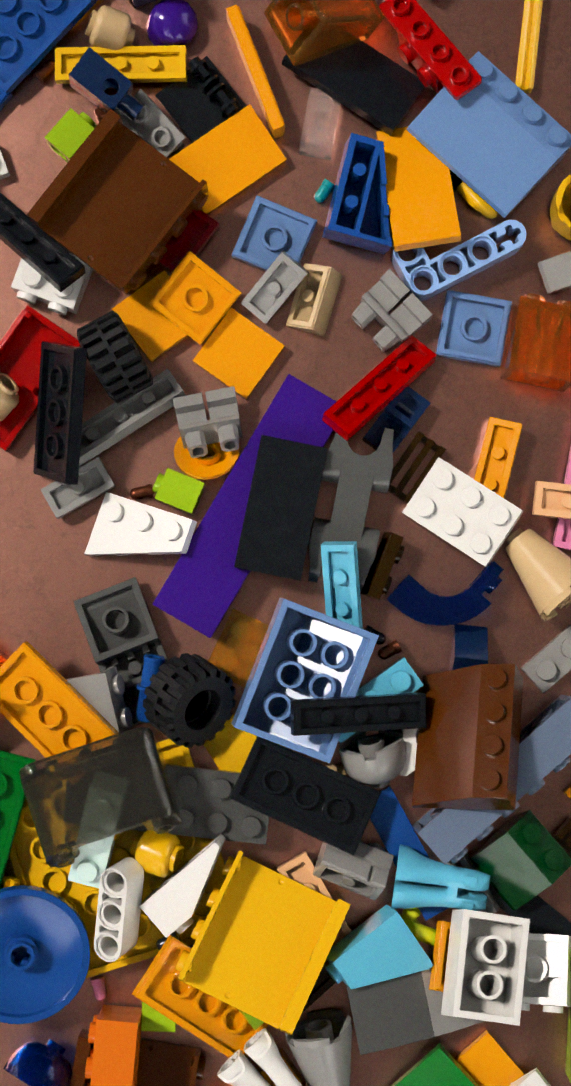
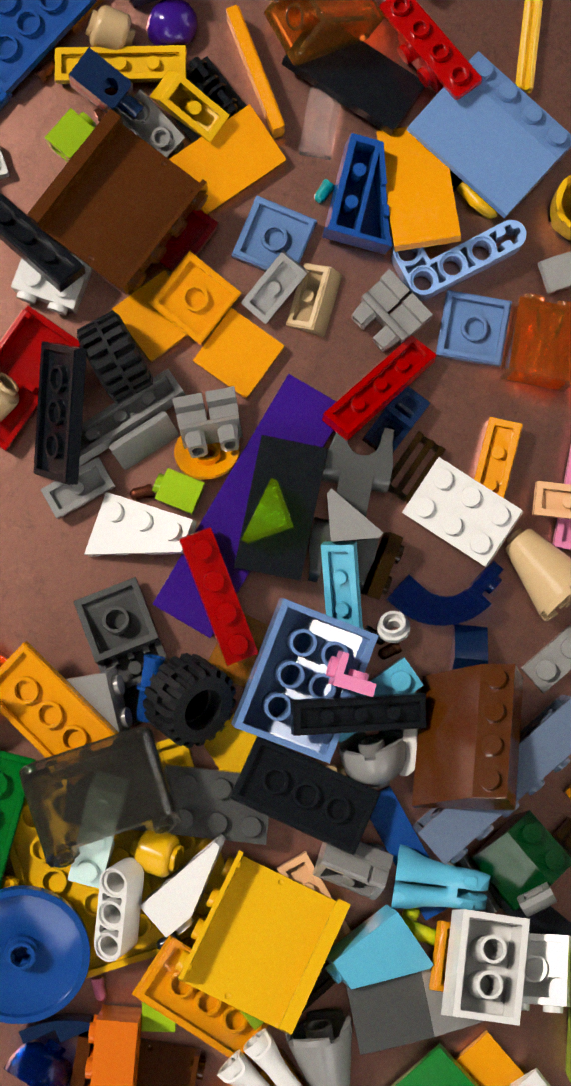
(65, 1024): none -> dark blue slope
(144, 440): none -> light grey slope
(189, 105): none -> yellow slope
(218, 596): none -> red plate
(270, 515): none -> clear neon green slope
(348, 522): none -> light grey slope
(354, 681): none -> bright pink bracket
(390, 620): none -> white plate
(536, 899): none -> light grey slope

